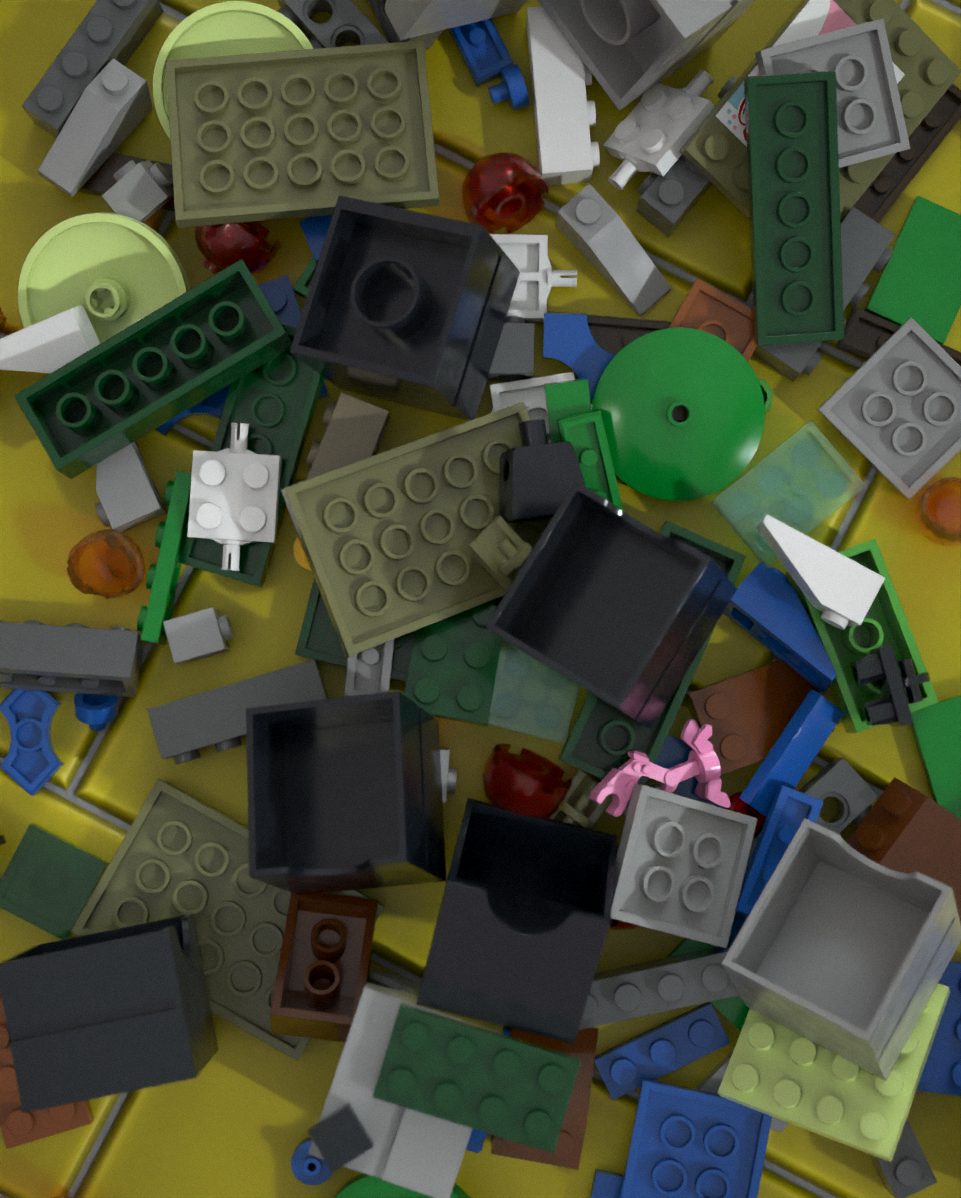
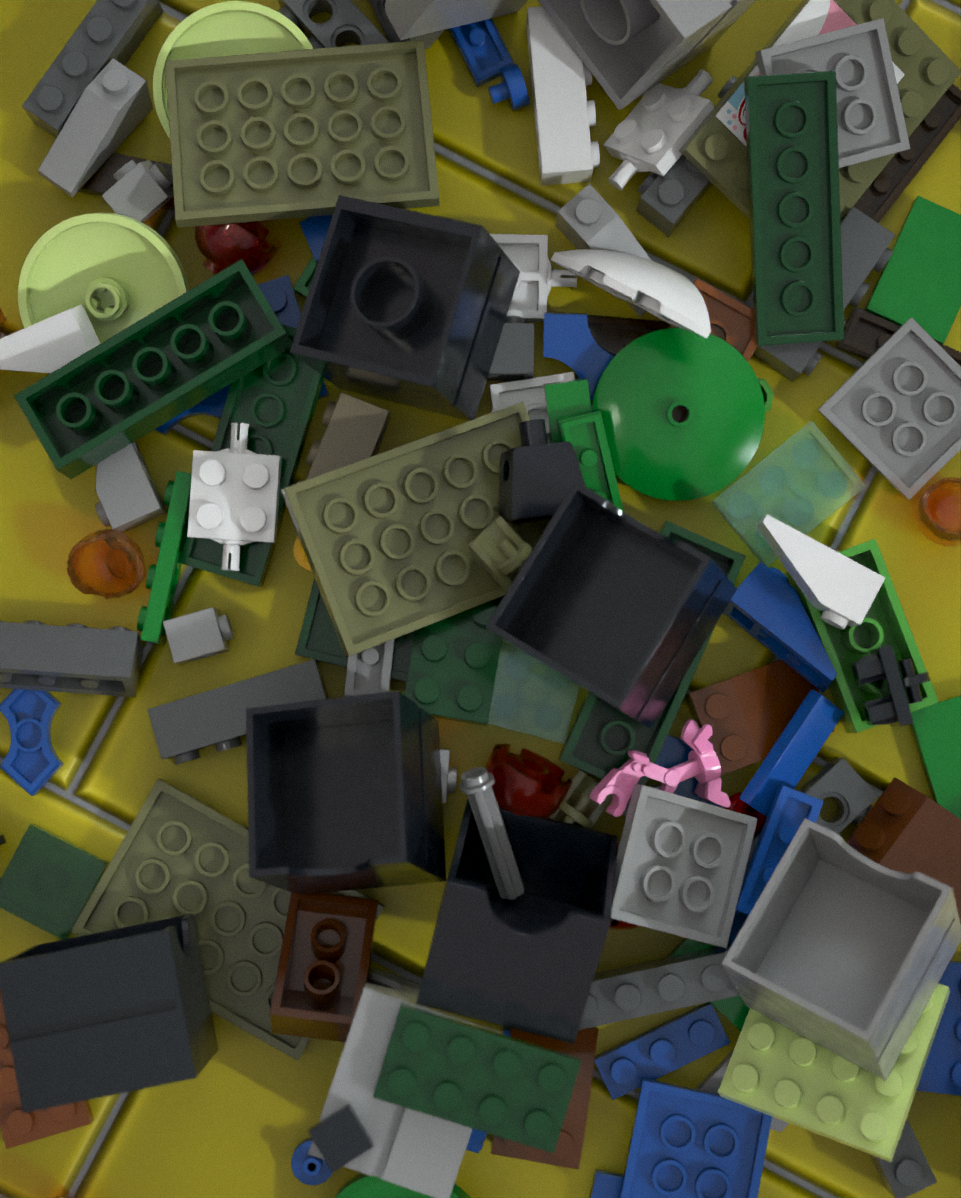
(95, 709): blue tile -> none
(478, 786): none -> light grey axle
(503, 192): clear red cylinder -> none
(642, 284): none -> white brick

